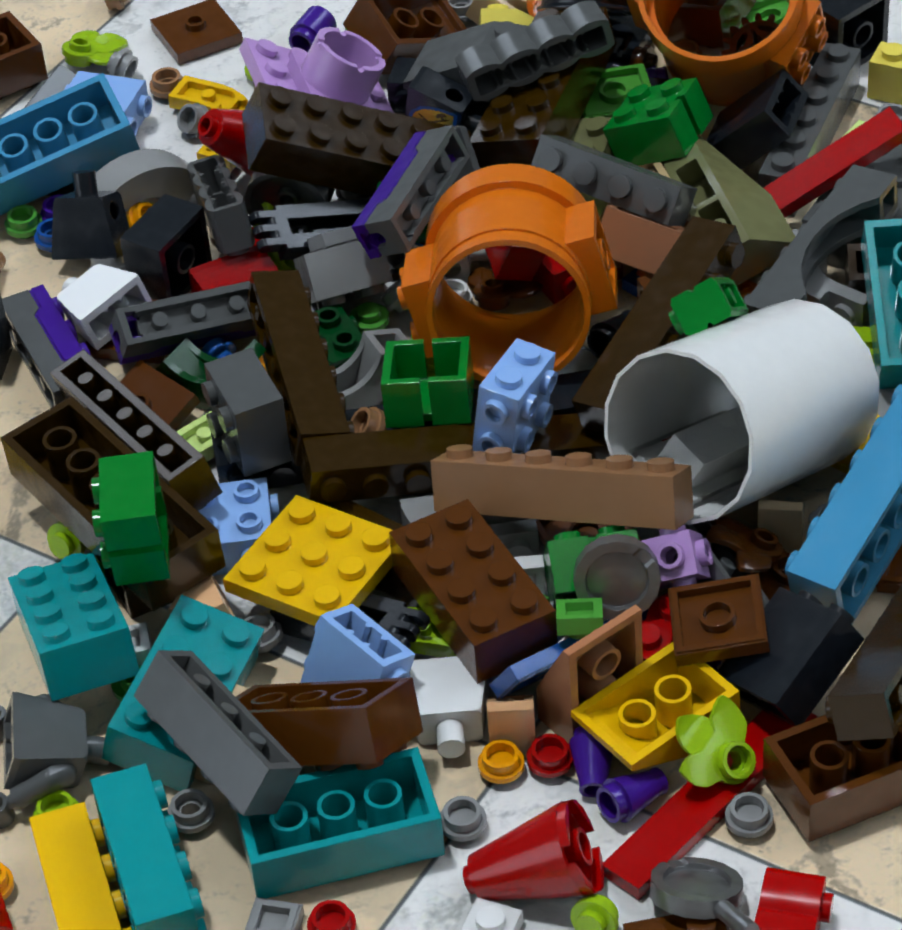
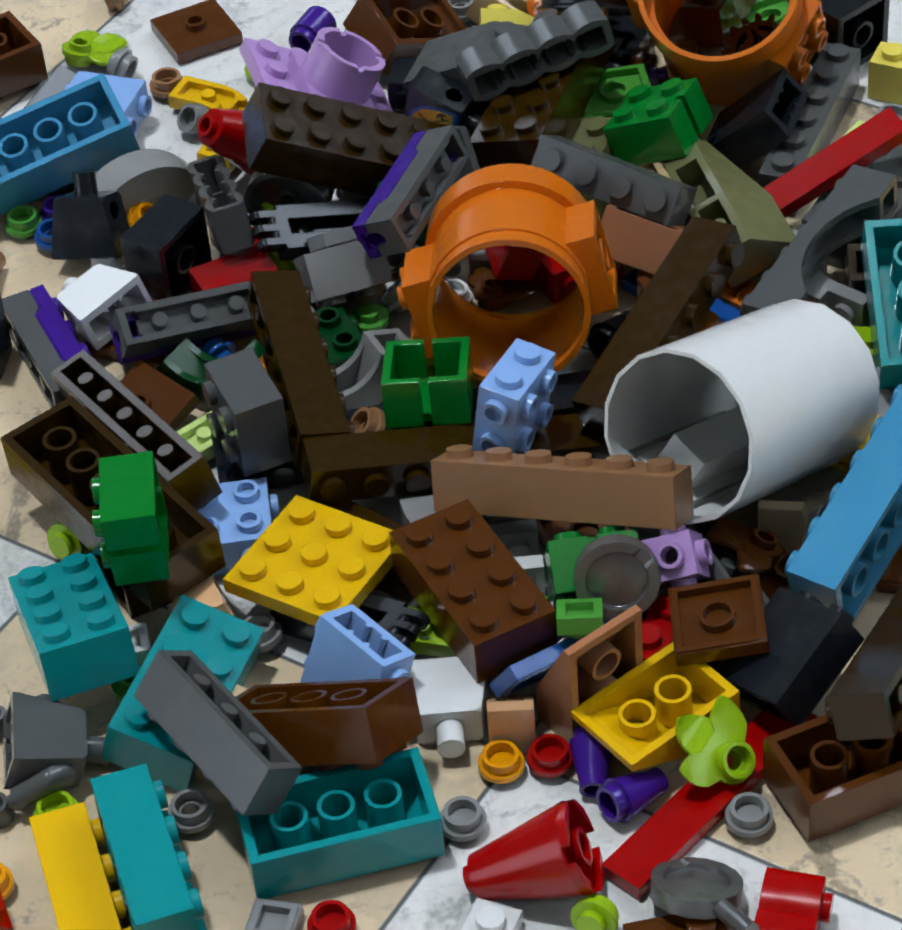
(707, 305): green brick -> none

